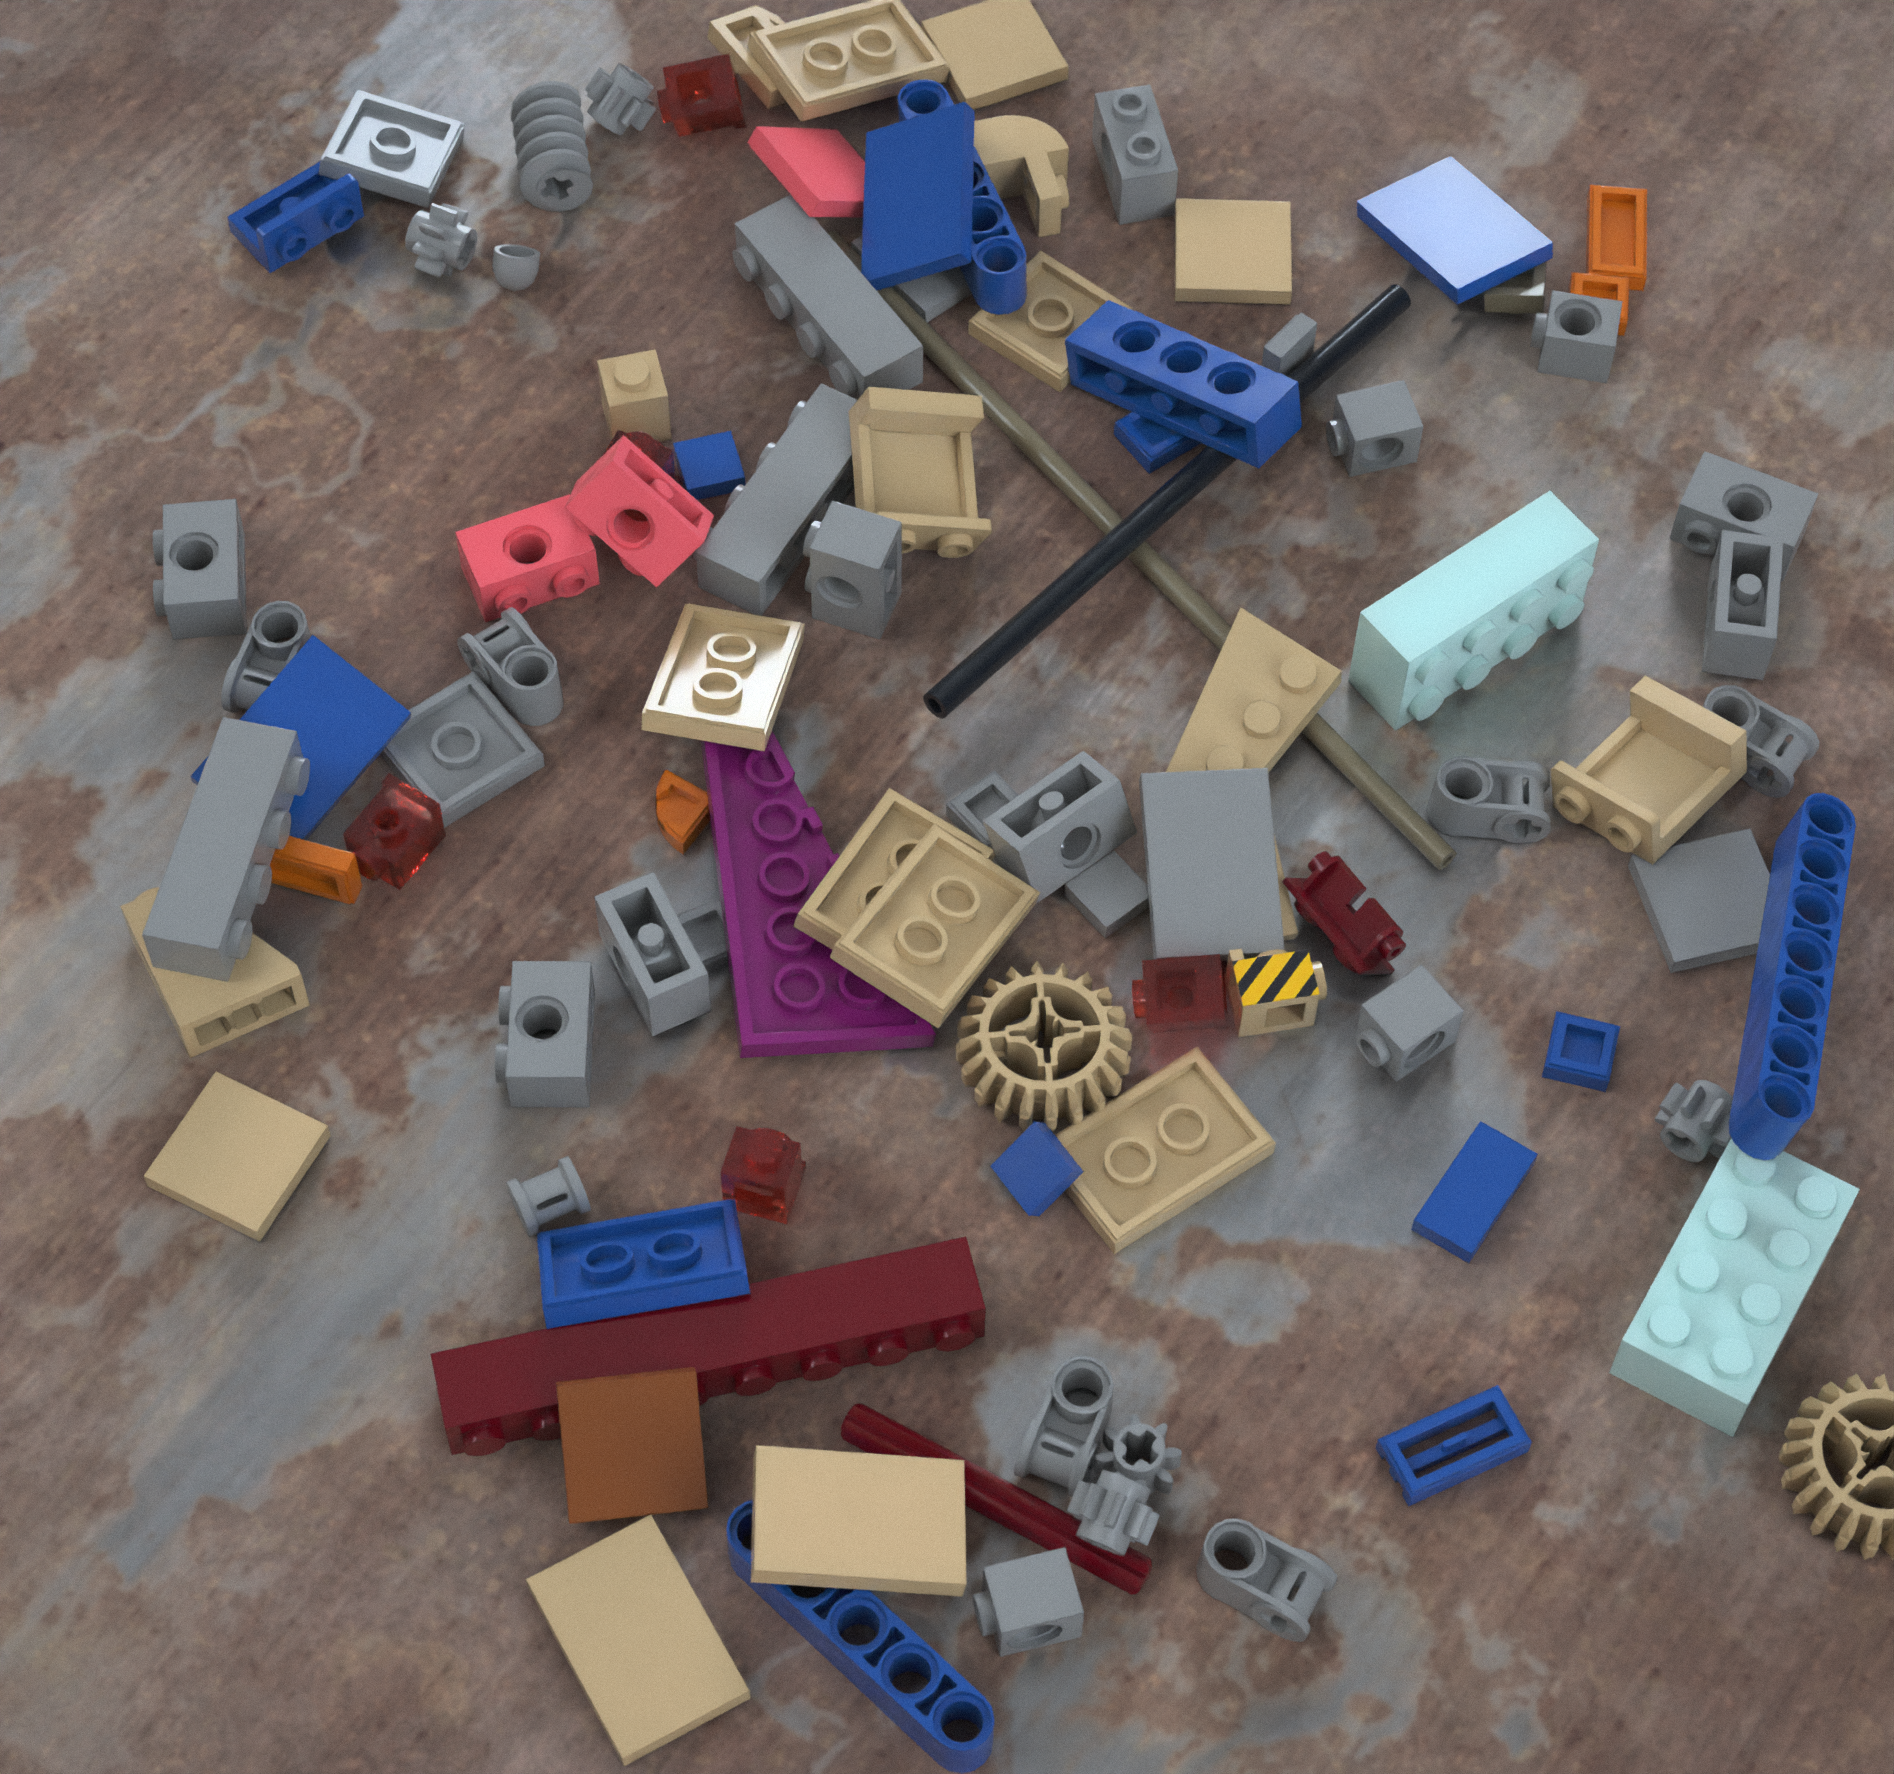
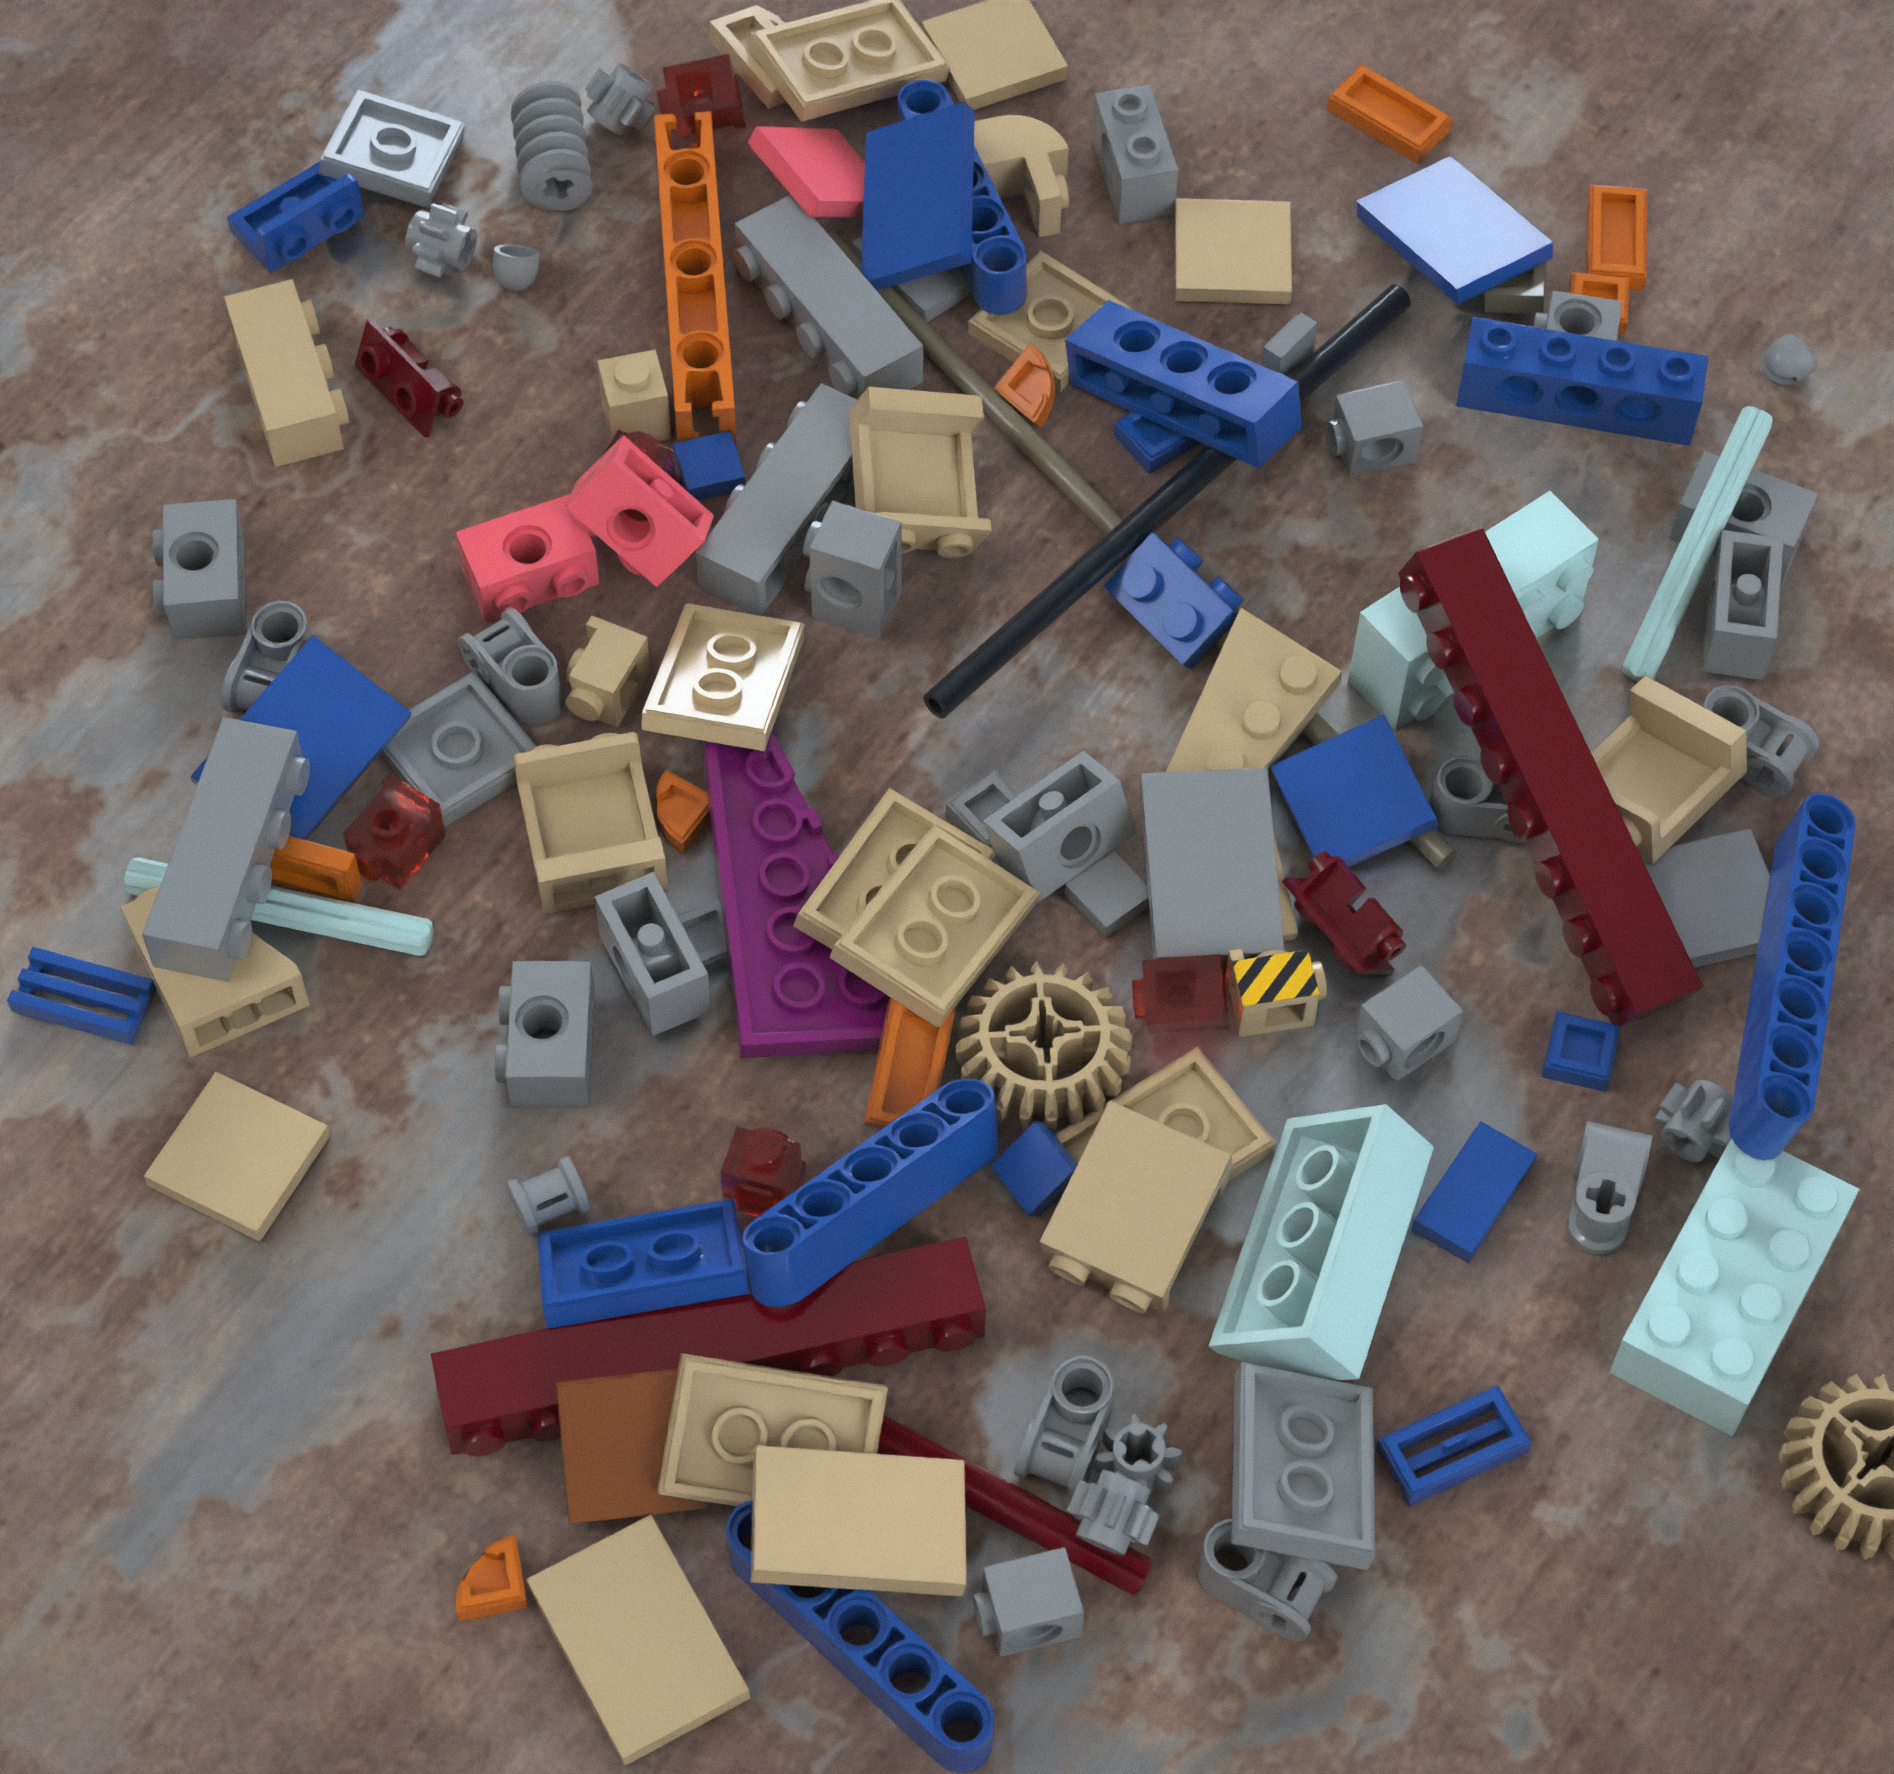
(88, 973): none -> blue tile
(287, 372): none -> tan brick
(314, 914): none -> light aqua axle
(397, 372): none -> dark red hinge
(493, 1582): none -> orange tile
(588, 819): none -> tan panel
(607, 672): none -> tan brick
(694, 277): none -> orange piece
(733, 1406): none -> tan tile
(871, 1192): none -> blue beam
(906, 1064): none -> orange tile
(1029, 385): none -> orange tile
(1134, 1208): none -> tan panel
(1174, 599): none -> bracket
(1303, 1466): none -> light grey tile
(1324, 1243): none -> light aqua slope
(1354, 794): none -> blue tile
(1389, 114): none -> orange tile
(1548, 779): none -> dark red brick
(1582, 381): none -> blue brick
(1608, 1182): none -> light grey piece
(1697, 544): none -> light aqua axle
(1788, 361): none -> light grey hinge

